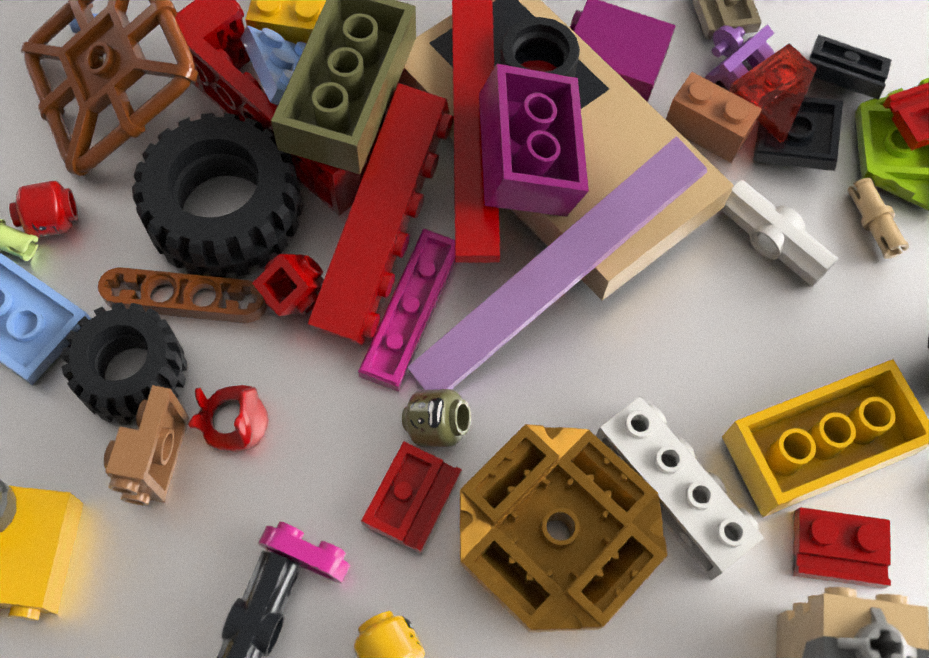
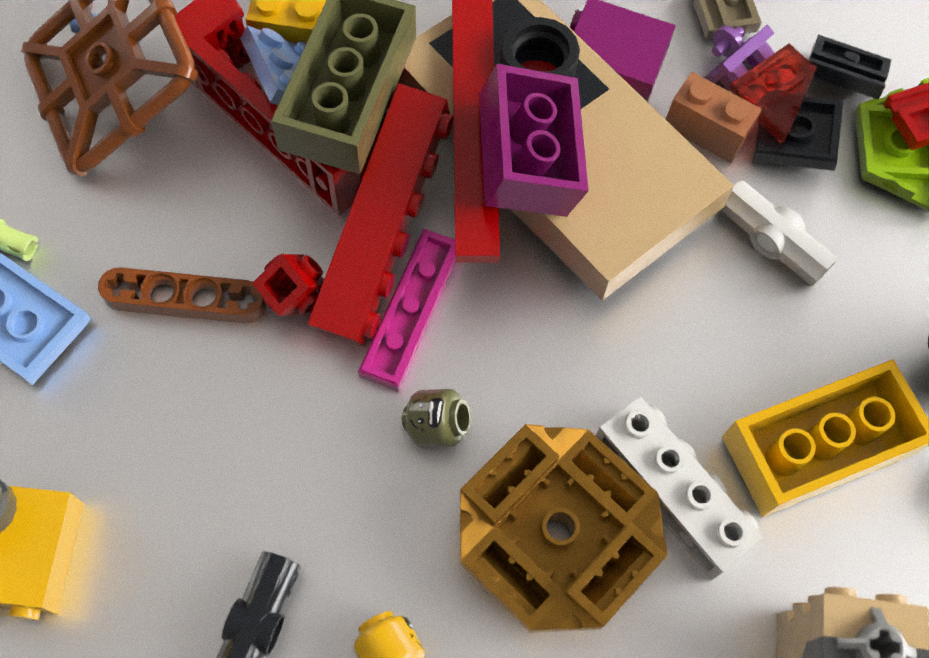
(44, 209): red head -> none
(105, 338): black tyre -> none
(145, 458): medium nougat plate -> none
(206, 151): black tyre -> none
(249, 424): red piece -> none
(322, 560): dark pink plate -> none
(411, 497): red plate -> none
(559, 267): lavender tile -> none
(842, 547): red plate -> none
(878, 218): tan pin -> none

